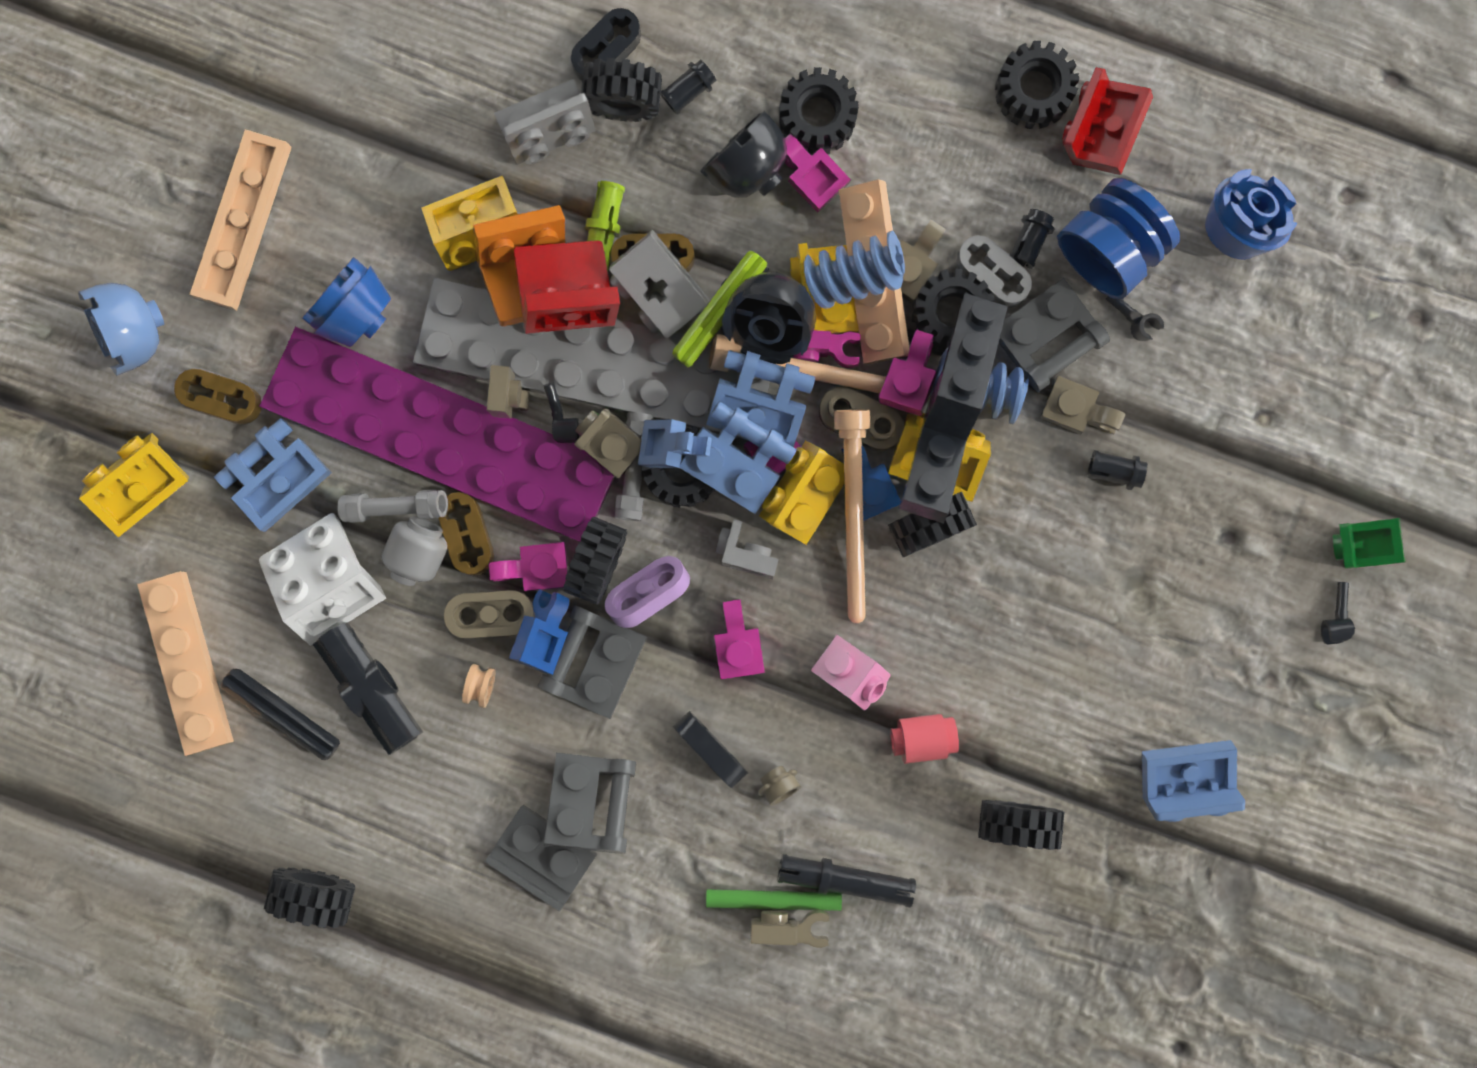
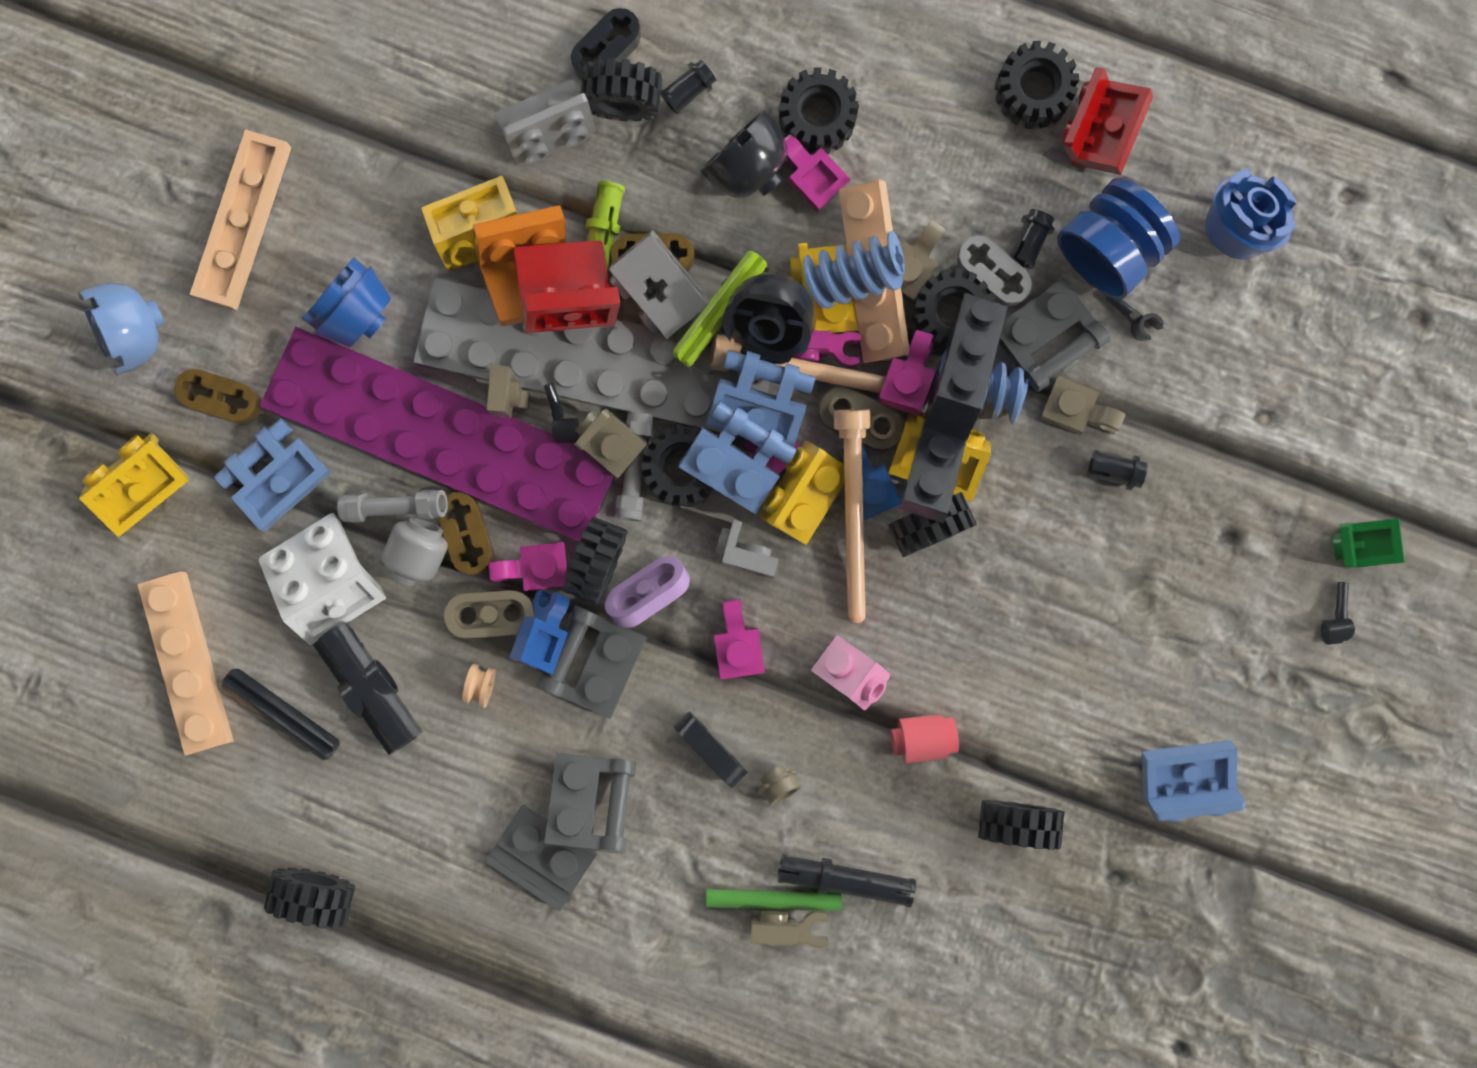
(666, 441): medium blue plate -> none

